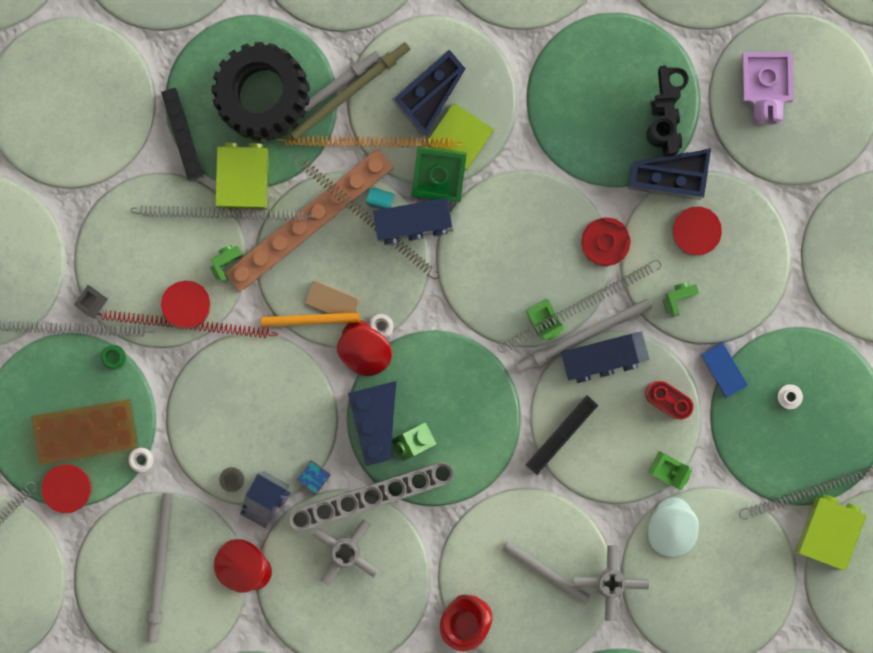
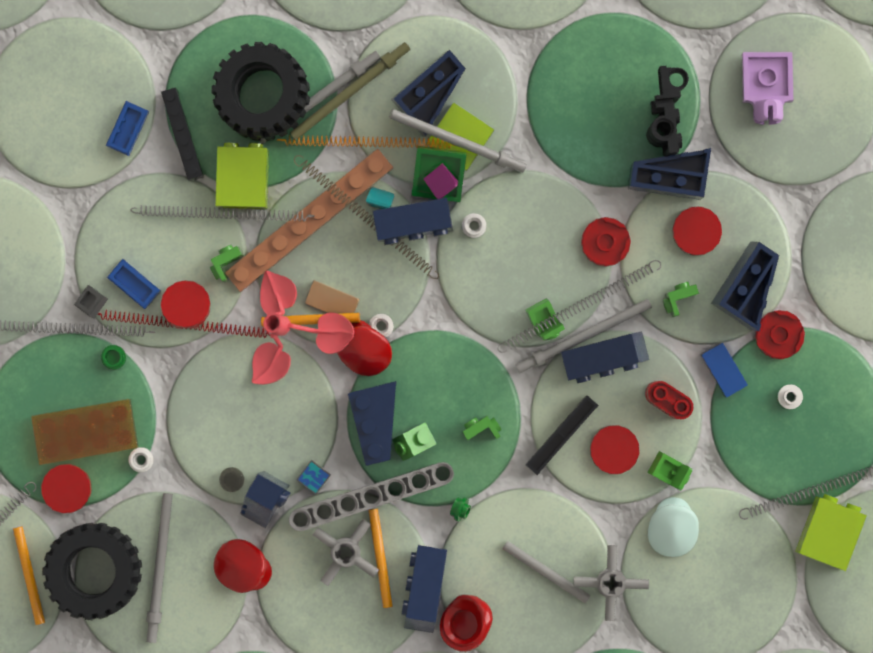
(29, 575): none -> light orange bar
(68, 594): none -> black tyre
(127, 128): none -> blue plate
(133, 284): none -> blue tile
(279, 294): none -> coral plant
(380, 558): none -> light orange bar
(424, 588): none -> dark blue wedge
(441, 181): none -> magenta slope
(460, 509): none -> green plate
(474, 233): none -> white plate
(474, 427): none -> bright green bracket
(501, 158): none -> light grey bar
(614, 449): none -> red tile
(747, 286): none -> dark blue wedge
(780, 334): none -> red tile

